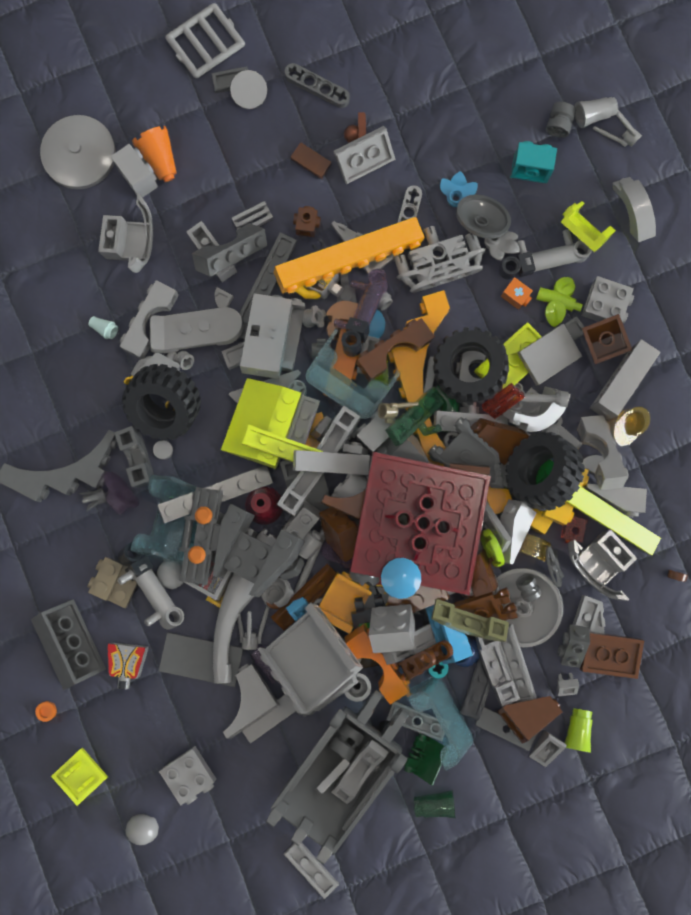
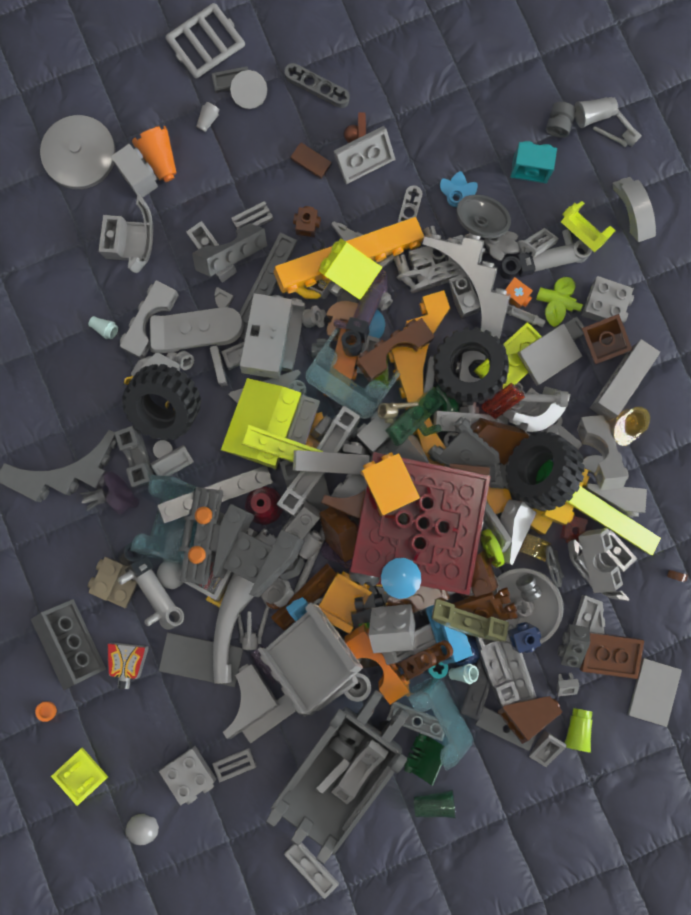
(172, 462): none -> light grey tile
(207, 116): none -> light grey cone
(218, 365): none -> light grey tile
(249, 758): none -> light grey tile
(349, 268): none -> neon yellow panel
(389, 483): none -> light orange panel
(464, 295): none -> light grey slope
(465, 673): none -> light aqua cone
(468, 255): none -> light grey arch
(524, 637): none -> dark blue brick
(526, 316): none -> light grey piece
(542, 244): none -> light grey tile
(601, 576): none -> light grey arch
(654, 692): none -> light grey tile

